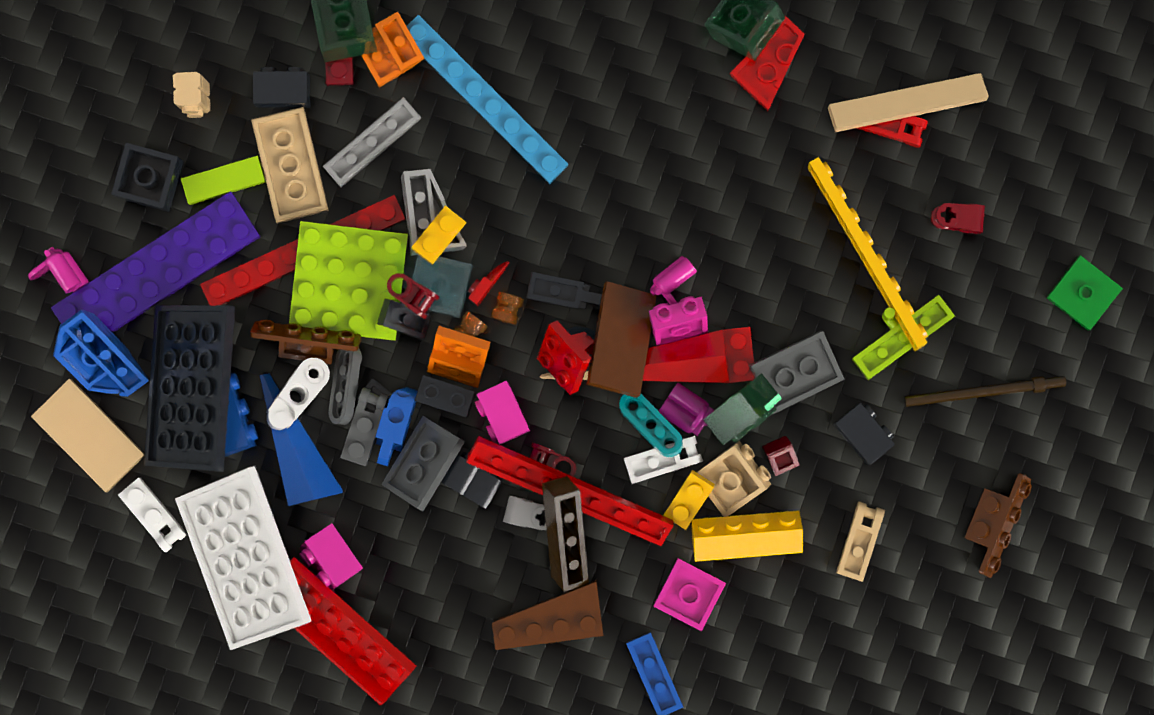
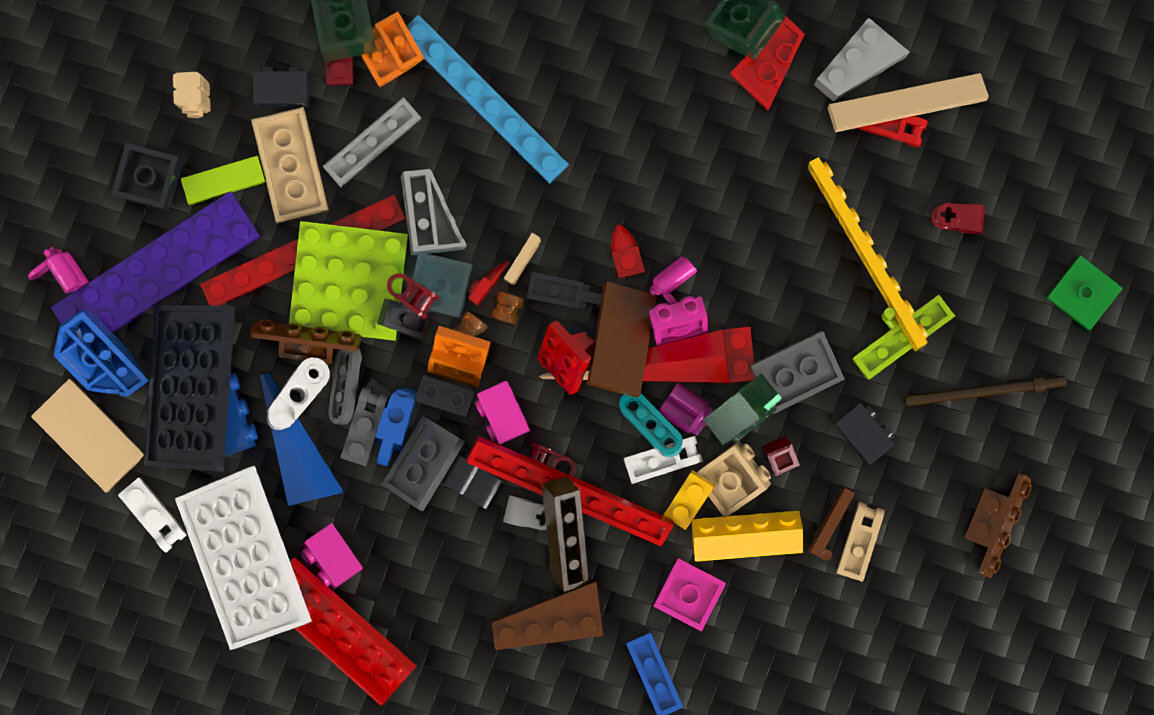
(438, 235): yellow plate -> none
(522, 259): none -> tan tile
(626, 253): none -> red plate
(830, 524): none -> reddish brown hinge
(861, 59): none -> light grey wedge

